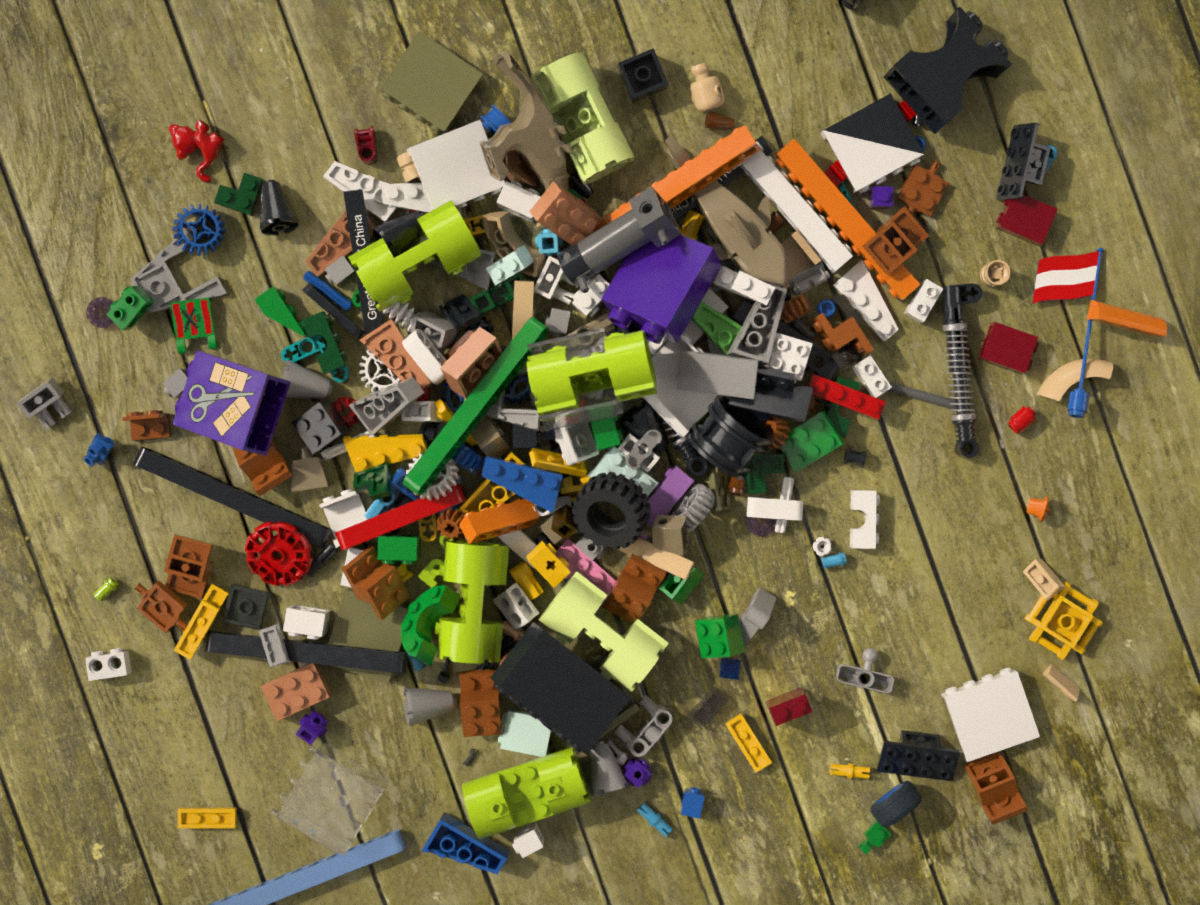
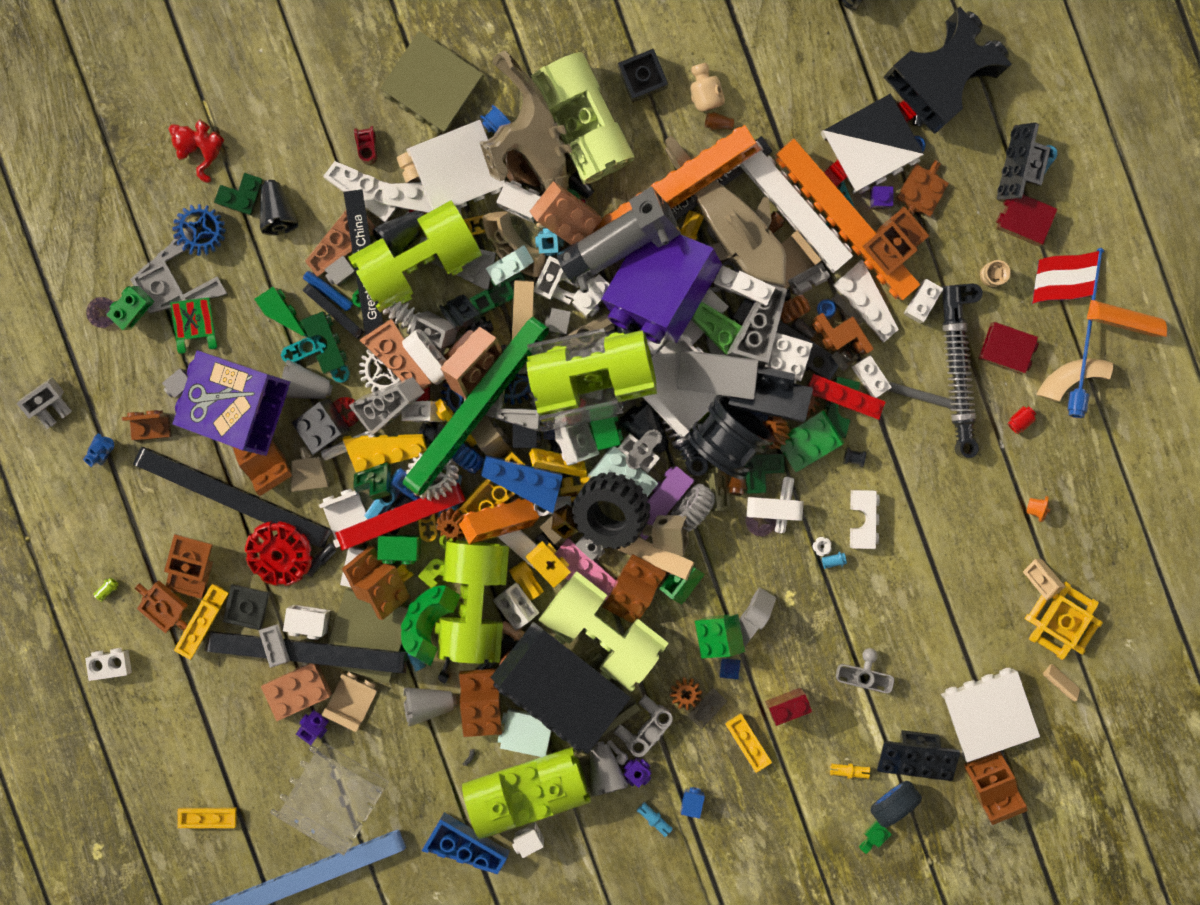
(350, 701): none -> tan panel
(683, 699): none -> dark orange gear

